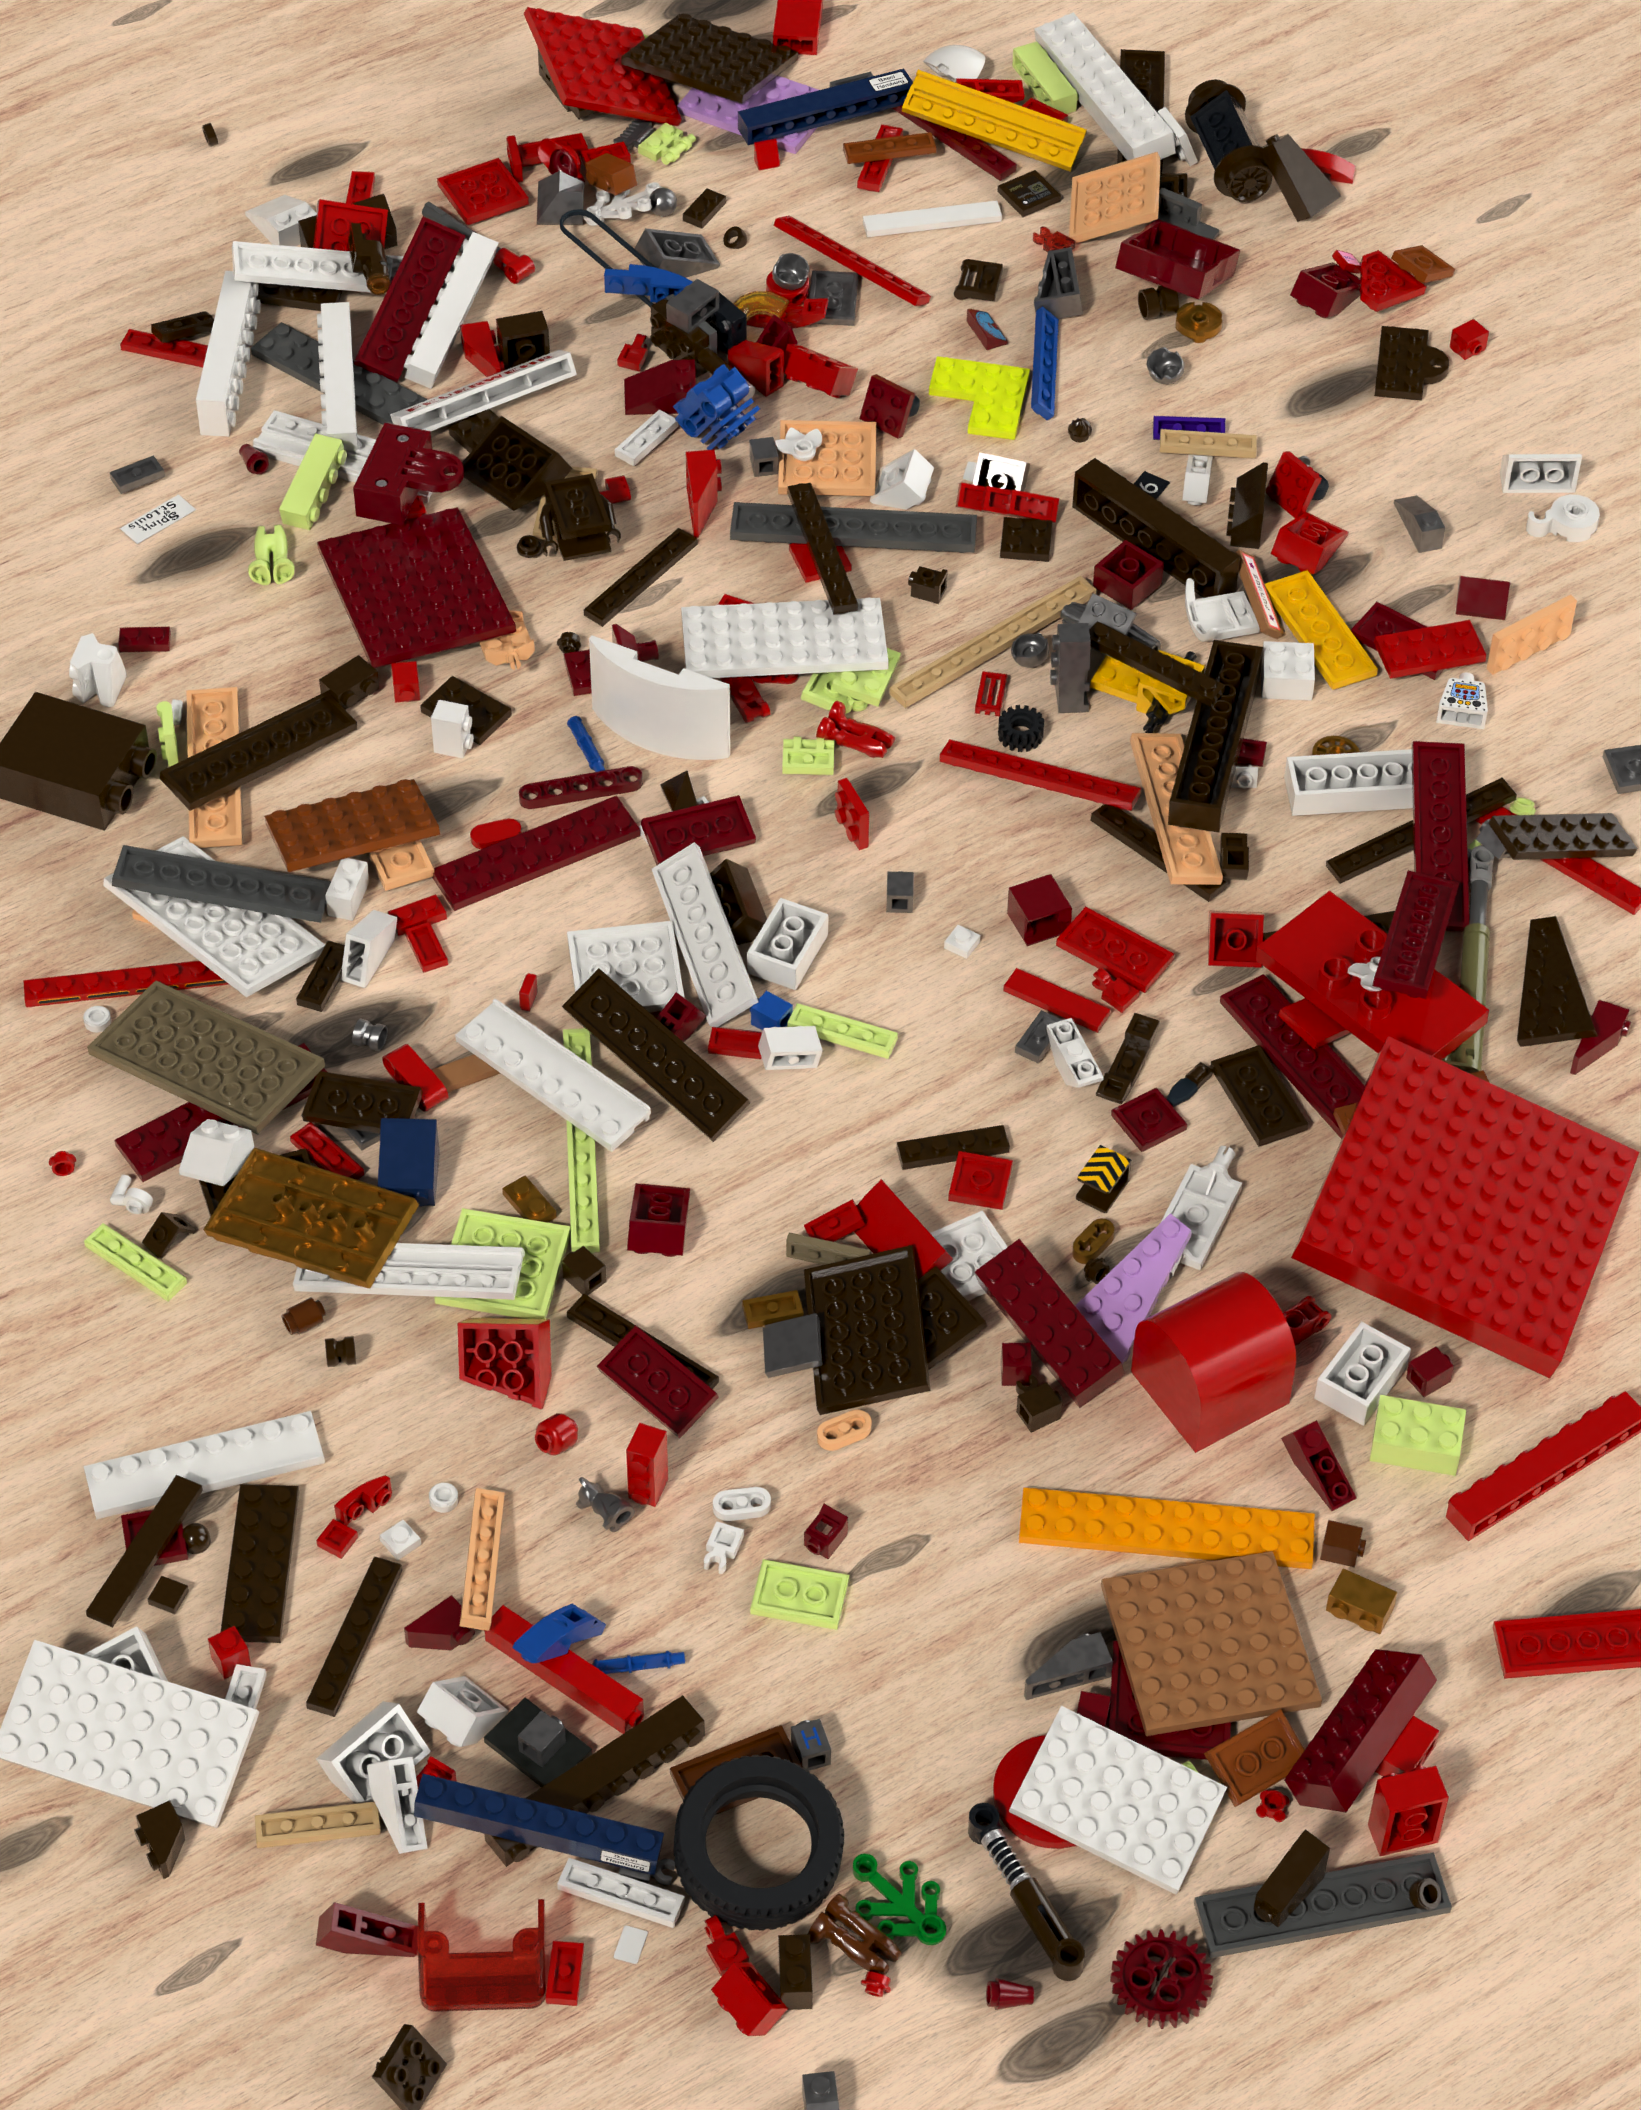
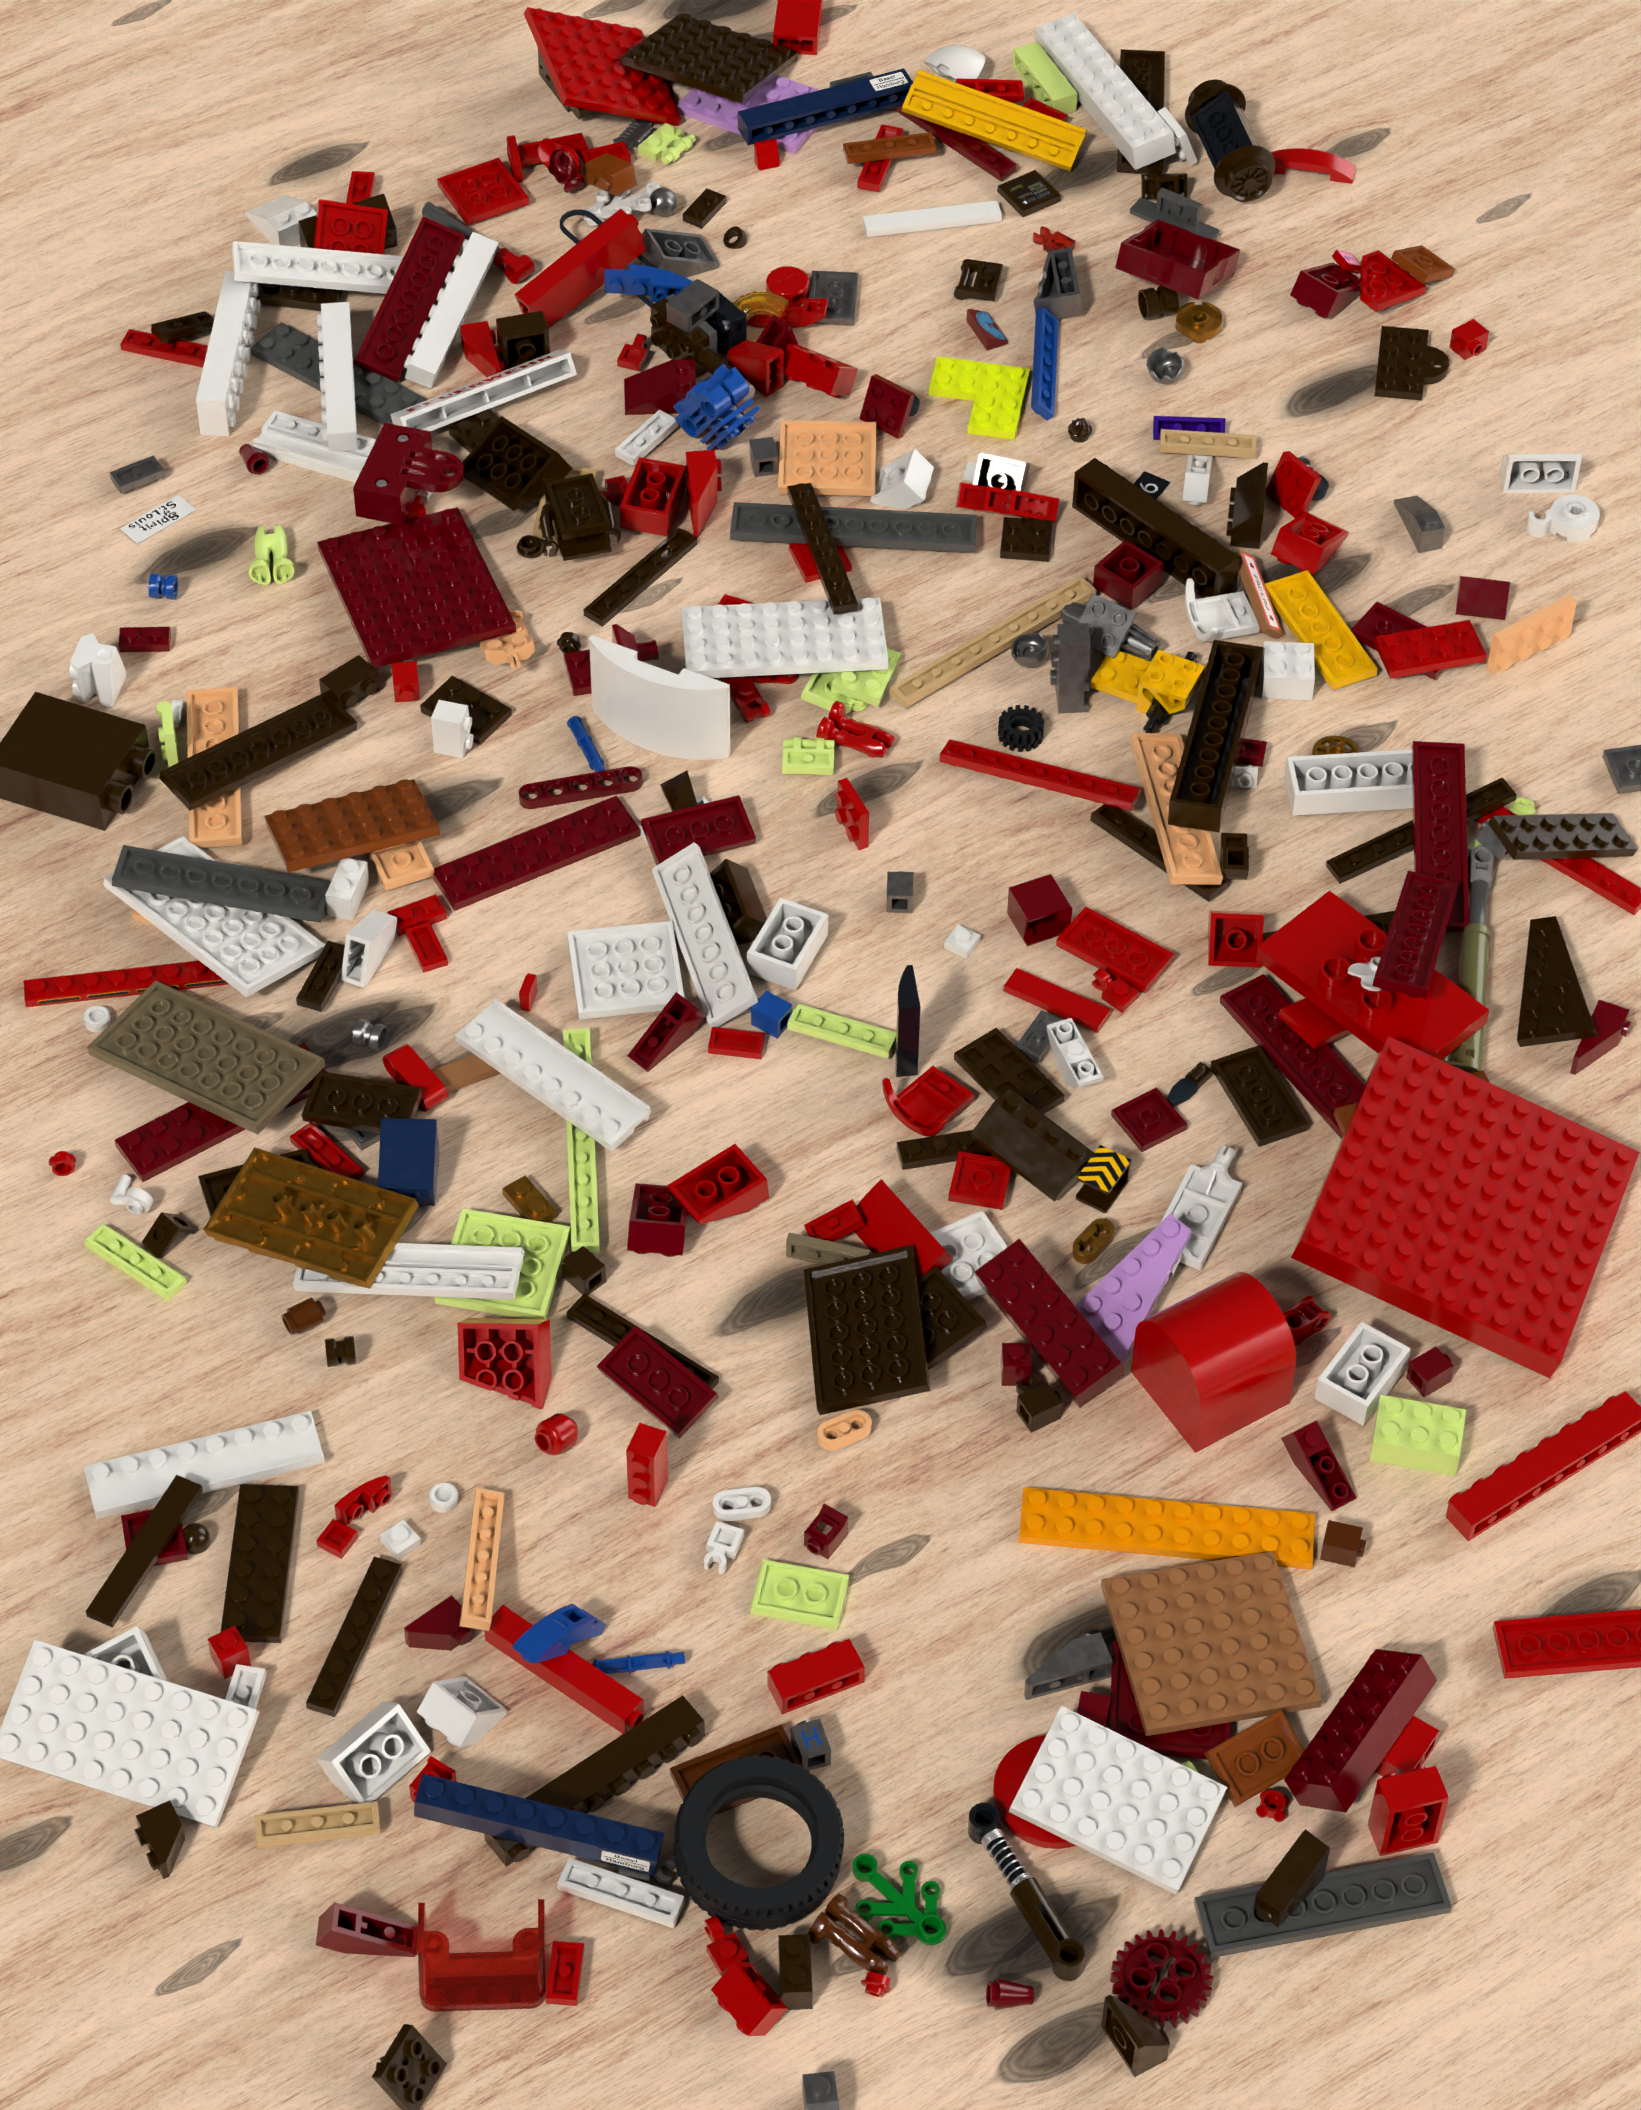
(163, 586): none -> blue wheel
(168, 1594): dark brown tile -> none
(209, 134): dark brown tile -> none
(216, 1152): white slope -> none
(312, 482): yellowish green brick -> none
(370, 259): dark brown plate -> none
(394, 1793): white slope -> none
(494, 832): red tile -> none
(504, 1741): pearl dark grey tile -> none
(542, 1738): flat silver brick -> none
(557, 196): flat silver slope -> none
(582, 268): none -> red brick
(611, 1507): flat silver animal -> none
(630, 1944): white sticker -> none
(653, 496): none -> red brick
(656, 1055): dark brown plate -> none
(721, 1187): none -> red slope
(772, 1309): pearl gold plate -> none
(790, 271): flat silver hair -> none
(790, 1047): white brick -> none
(792, 1345): flat silver tile -> none
(799, 445): white plate -> none
(815, 1676): none -> red brick
(852, 260): red tile -> none
(907, 1025): none -> black slope
(928, 584): dark brown brick -> none
(928, 1102): none -> red piece
(988, 707): red tile -> none
(1001, 1066): none -> dark brown plate
(1031, 1145): none -> dark brown slope
(1096, 1270): dark brown plate -> none
(1115, 198): light nougat plate -> none
(1129, 1059): dark brown slope -> none
(1134, 2036): none -> dark brown slope
(1155, 664): dark brown plate -> none
(1298, 177): dark brown slope -> none
(1361, 1601): pearl gold brick -> none
(1431, 1891): dark brown piece -> none
(1463, 703): white torso -> none

